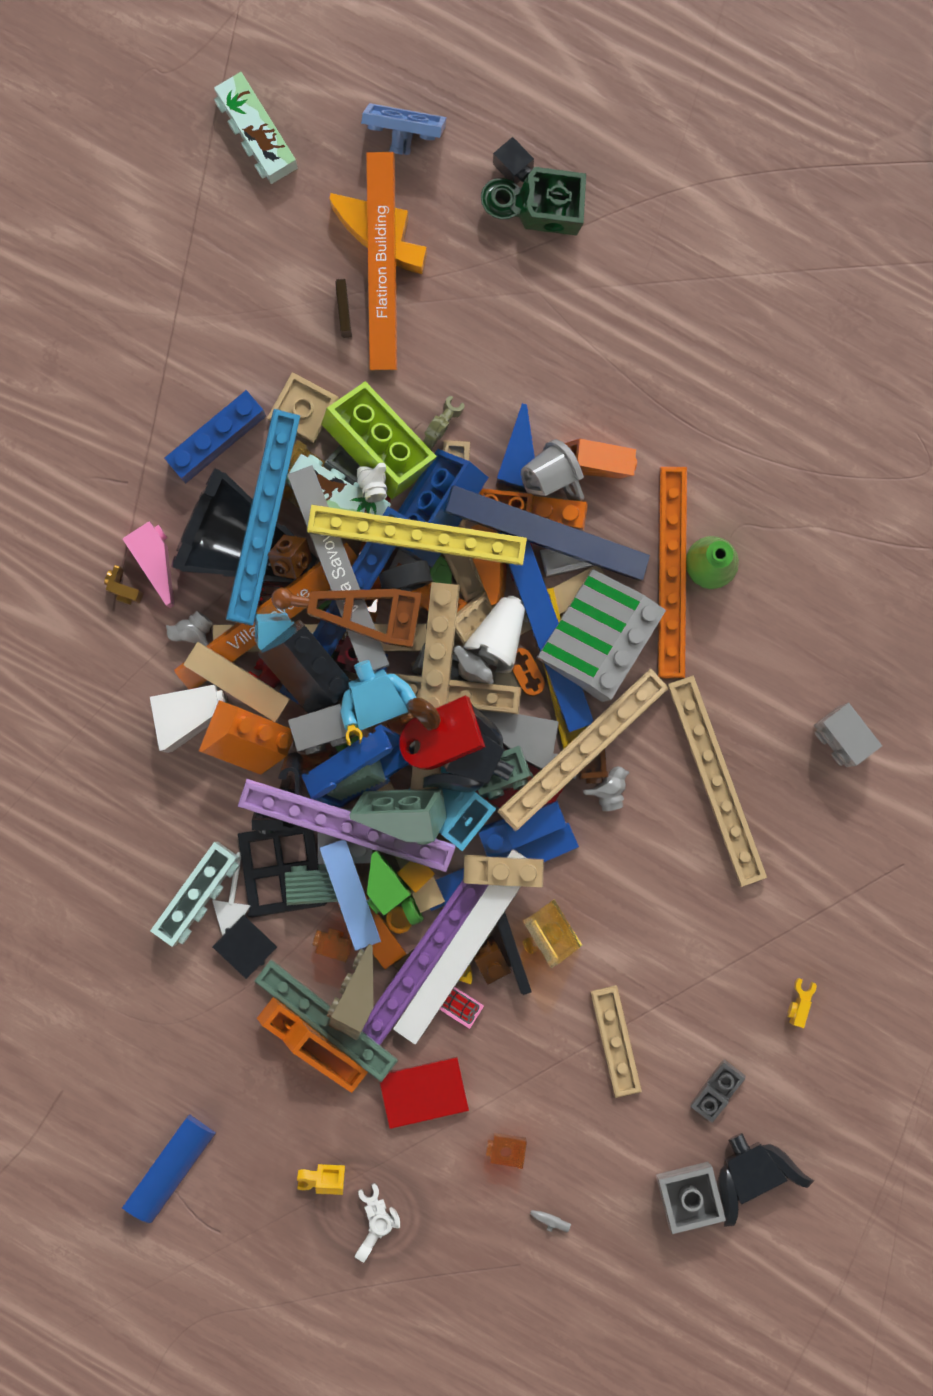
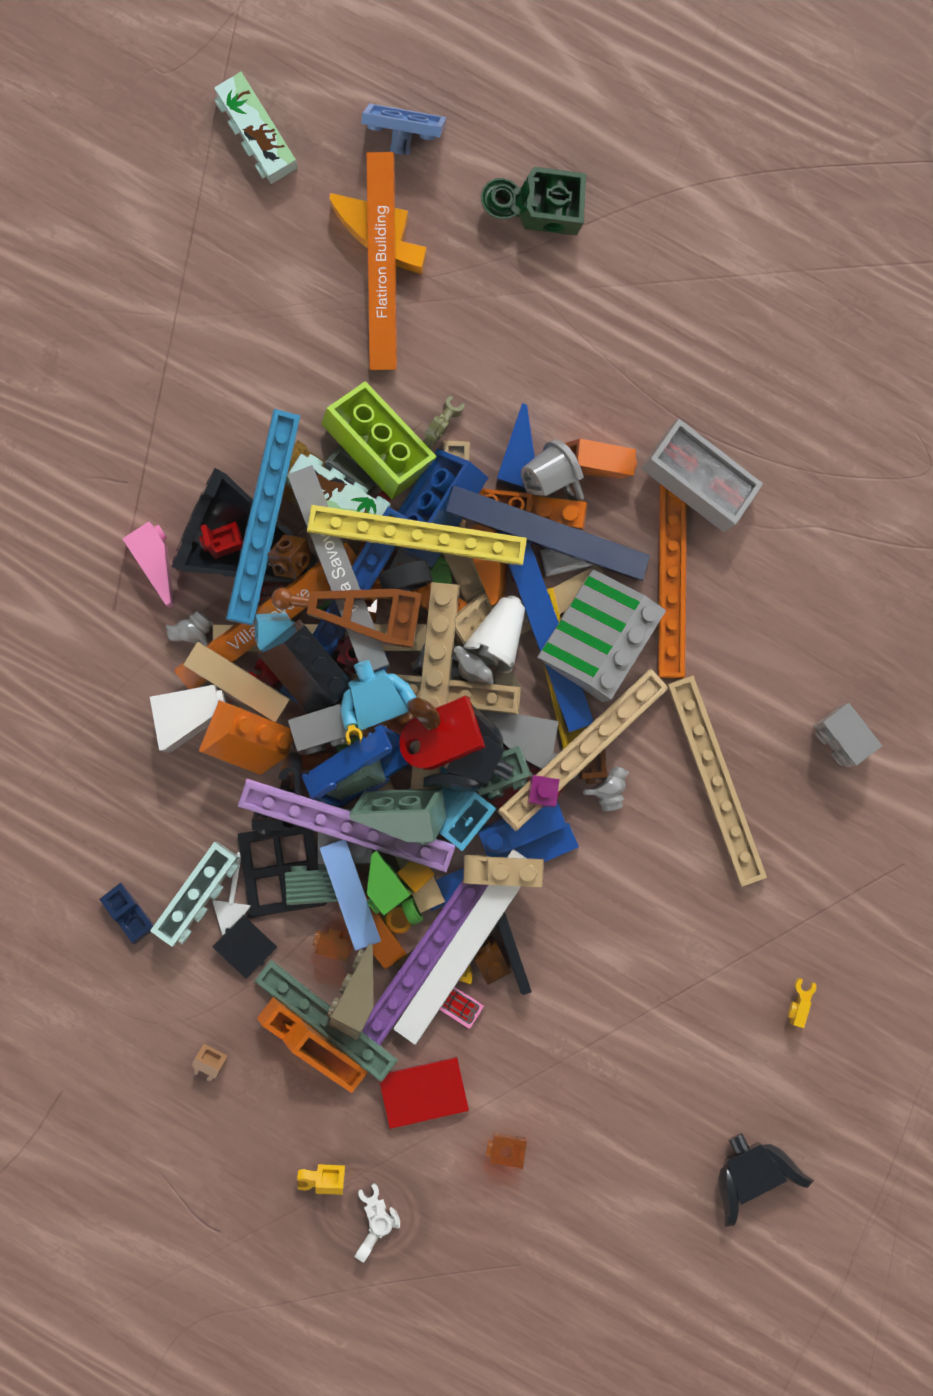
(124, 593): pearl gold bracket -> none
(127, 913): none -> dark blue slope
(169, 1170): blue brick -> none
(209, 1061): none -> medium nougat tile
(215, 436): blue brick -> none
(221, 540): none -> red bracket
(306, 400): tan tile -> none
(343, 308): dark brown tile -> none
(372, 482): white animal -> none
(513, 161): black brick -> none
(532, 669): orange beam -> none
(543, 791): none -> magenta plate
(550, 934): clear yellow tile -> none
(551, 1220): light grey helmet -> none
(615, 1041): tan tile -> none
(690, 1197): light grey brick -> none
(701, 475): none -> brick
(712, 562): bright green cone -> none
(717, 1091): flat silver slope -> none

